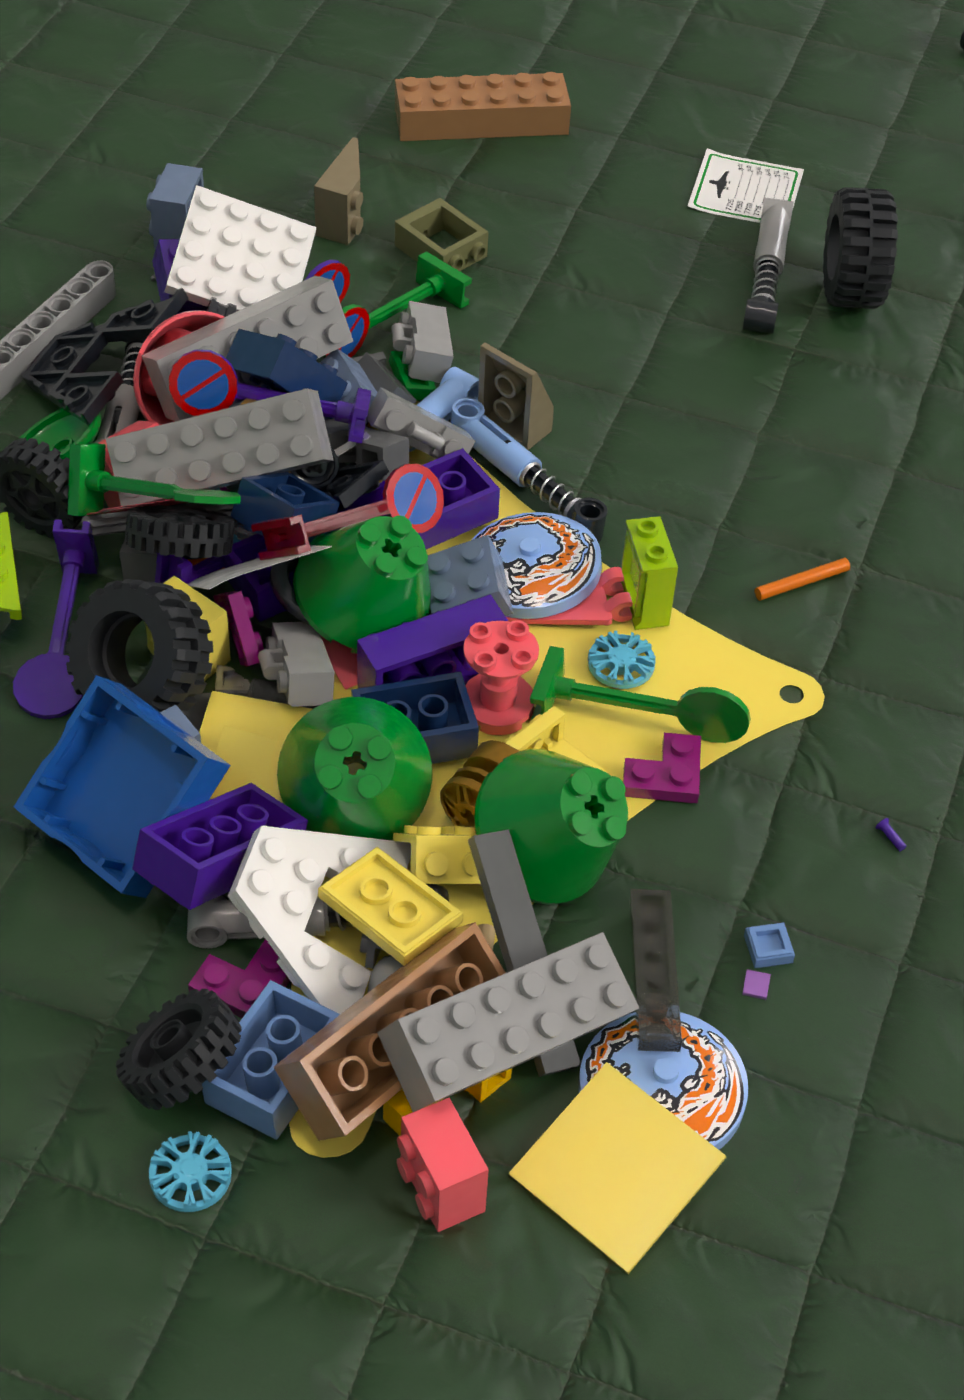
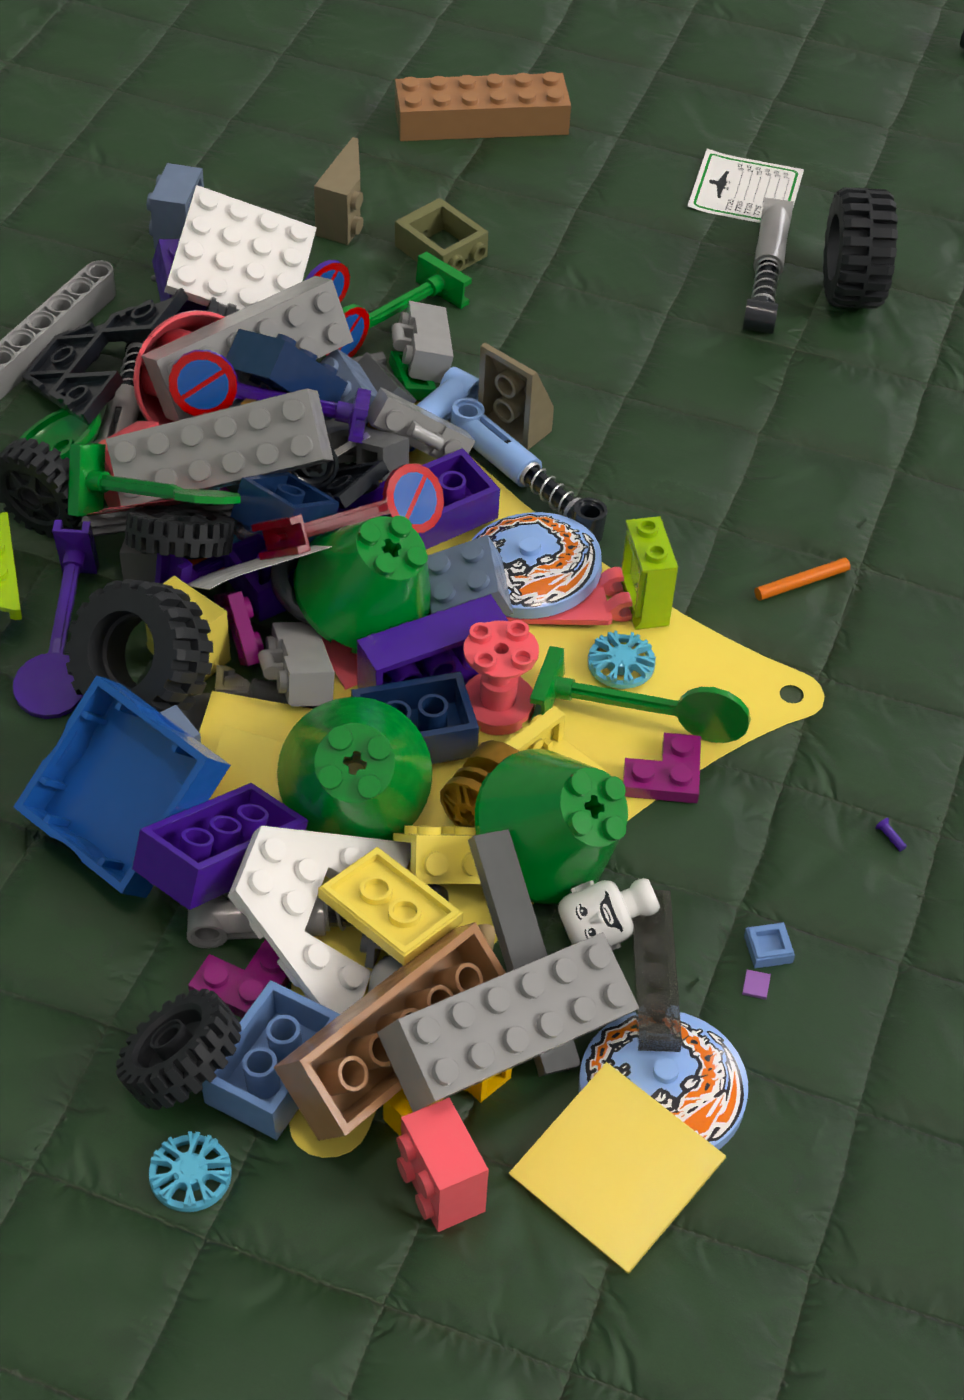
(605, 909): none -> white piece

